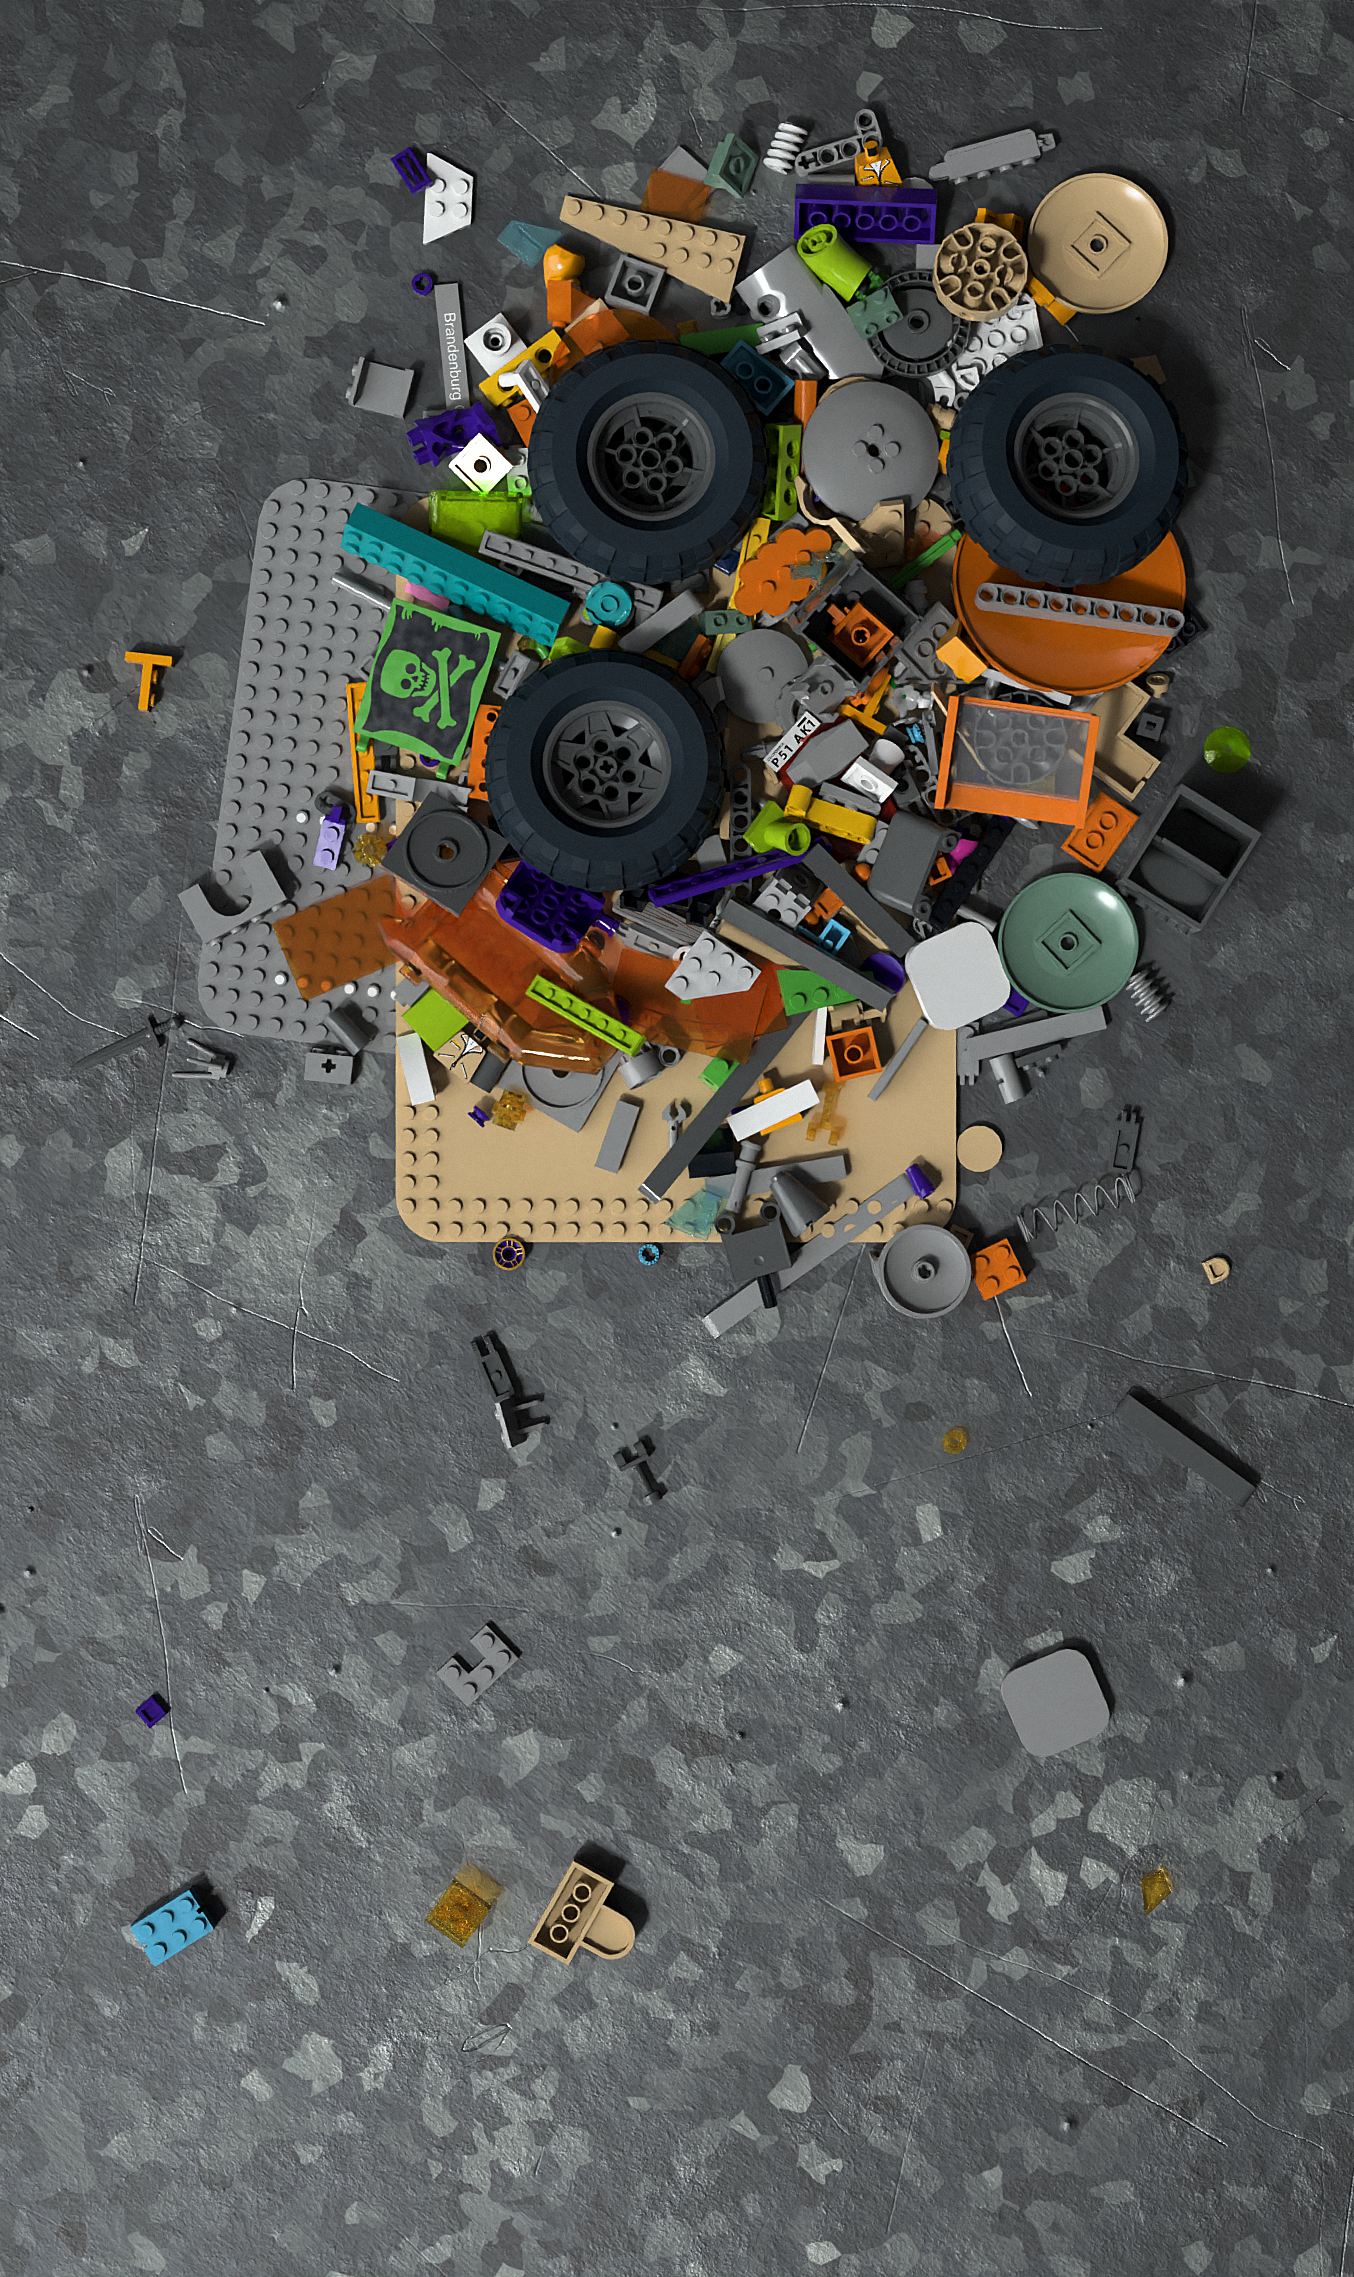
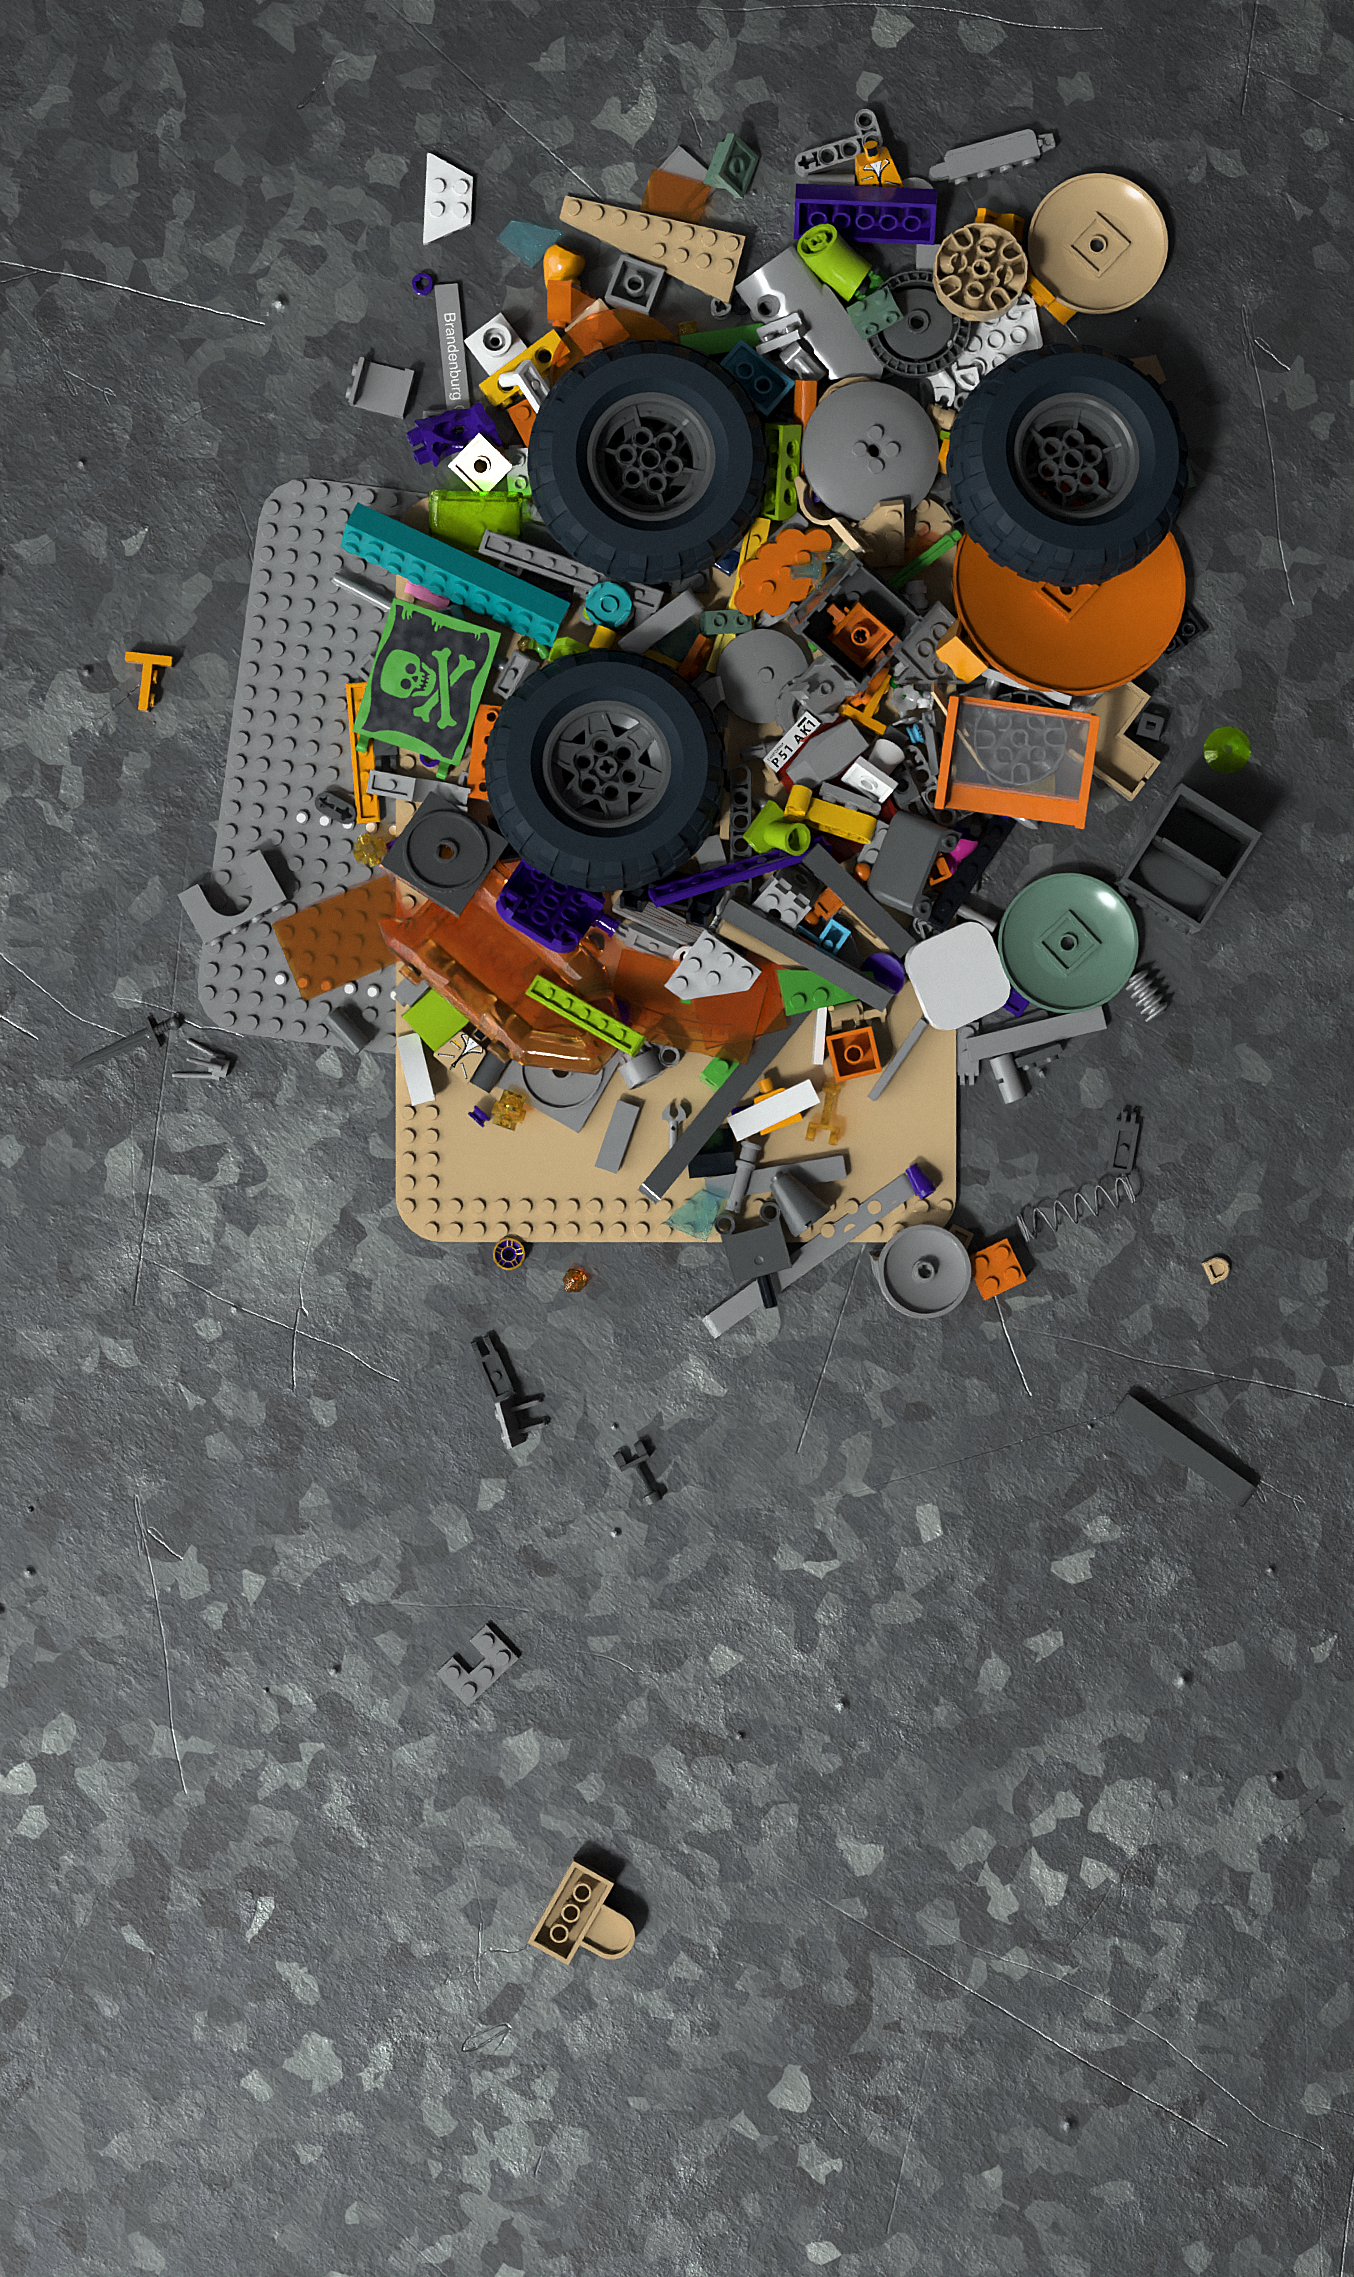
(151, 1711): dark purple tile -> none
(173, 1926): medium azure piece -> none
(314, 1067): light grey brick -> none
(331, 839): hinge -> none
(420, 185): dark purple tile -> none
(458, 1913): clear yellow brick -> none
(574, 1280): none -> clear orange tile
(643, 1258): medium azure bush -> none
(784, 146): white piece -> none
(961, 1442): clear yellow plate -> none
(978, 1148): tan tile -> none
(1055, 1702): light grey tile -> none
(1090, 605): light grey beam -> none
(1104, 831): orange tile -> none
(1154, 1890): clear yellow piece -> none
(1157, 684): tan tile -> none

